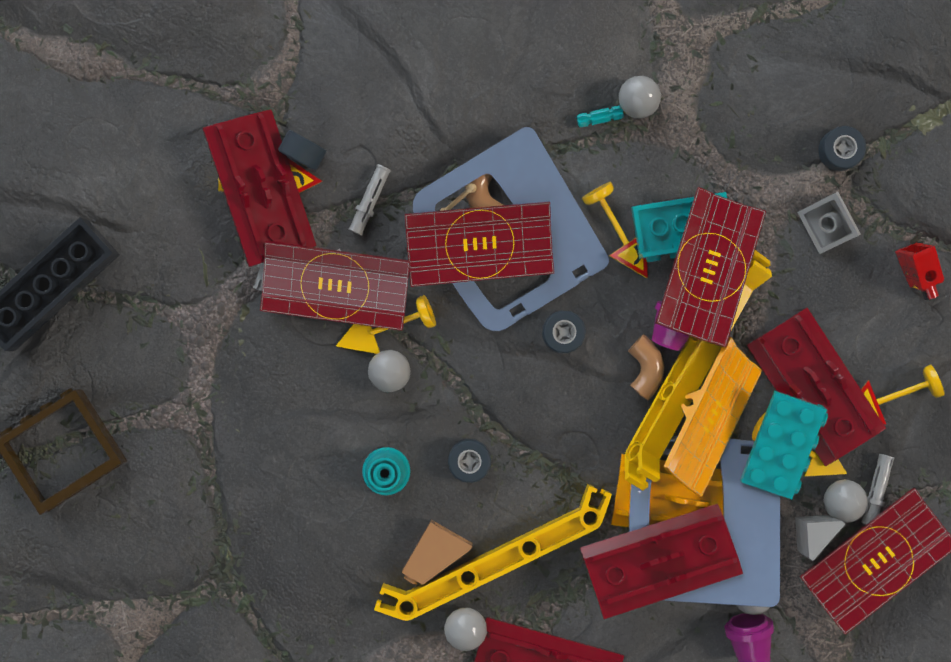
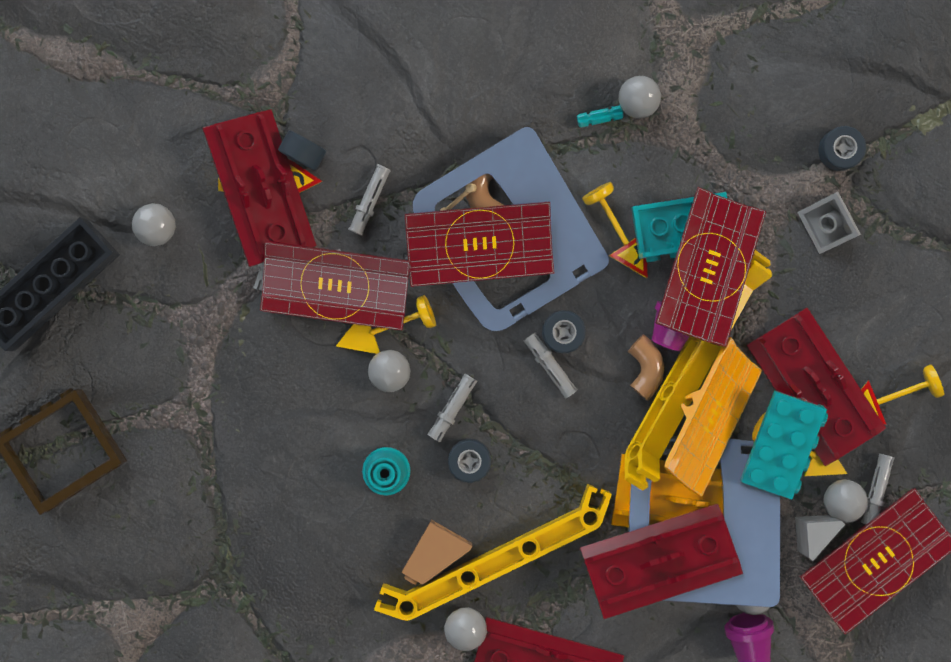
(153, 224): none -> light grey piece
(452, 407): none -> light grey pin
(548, 362): none -> light grey pin
(921, 268): red torso -> none

